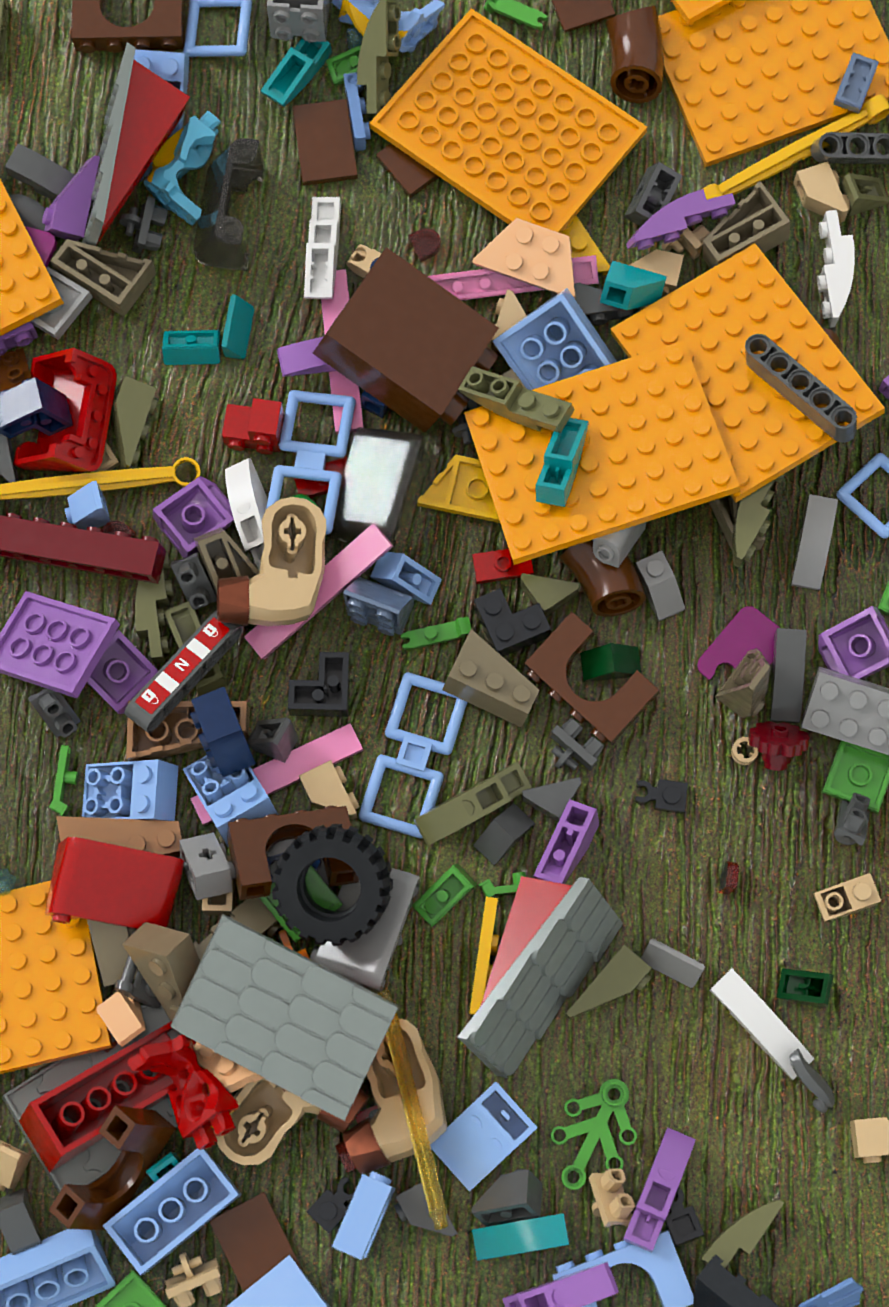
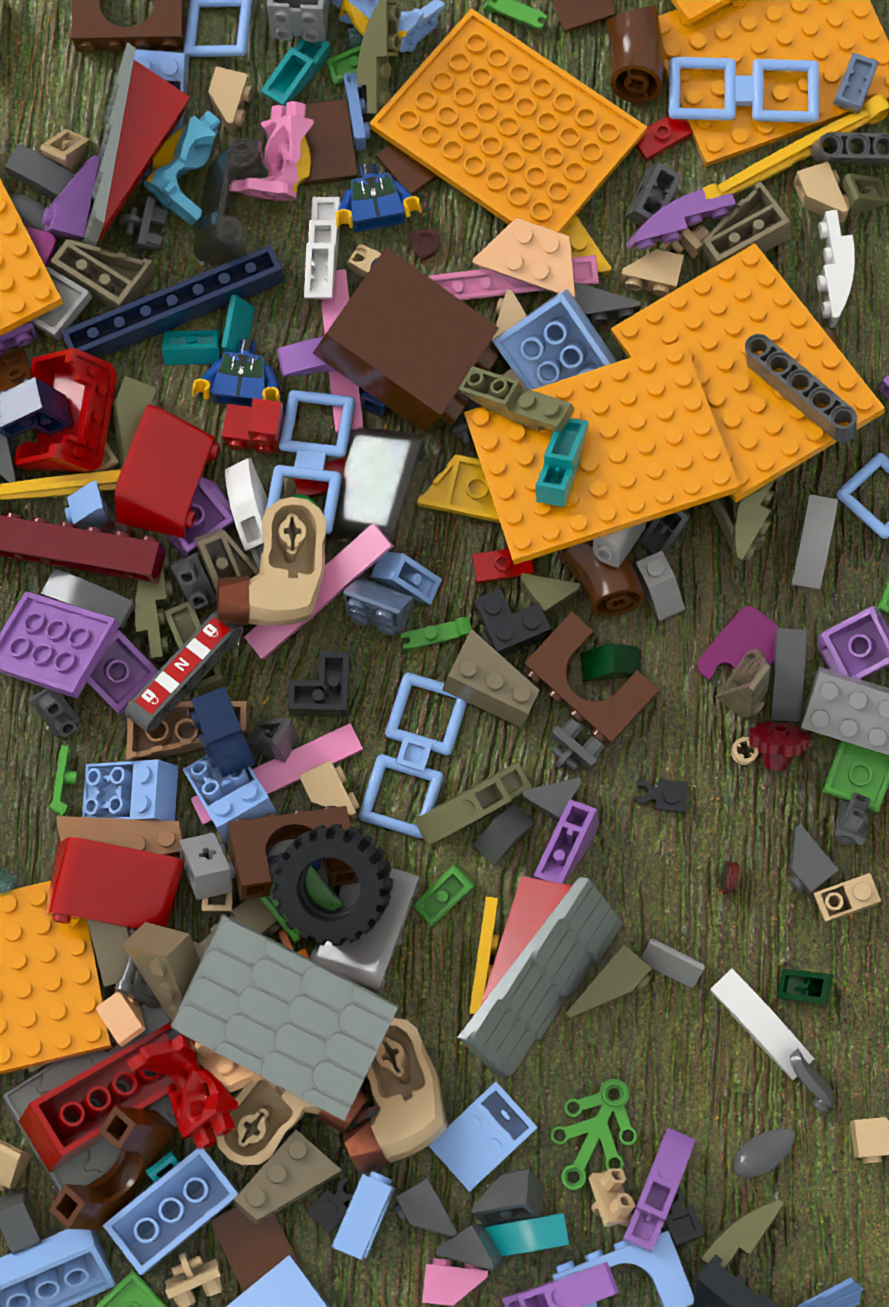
(65, 149): none -> tan slope
(87, 595): none -> dark grey slope
(163, 473): none -> red windscreen
(176, 304): none -> dark blue brick
(228, 96): none -> tan slope
(239, 378): none -> torso
(285, 155): none -> bright pink hips
(285, 1178): none -> dark tan wedge
(345, 1158): clear red tile -> none
(375, 201): none -> torso
(415, 1121): clear yellow piece -> none
(448, 1283): none -> bright pink slope
(473, 1247): none -> dark grey slope
(491, 891): bright green piece -> none
(631, 287): teal slope -> none
(663, 136): none -> red plate
(665, 531): none -> dark grey slope
(744, 89): none -> light blue bar
(763, 1152): none -> dark grey arm
(808, 862): none -> dark grey slope

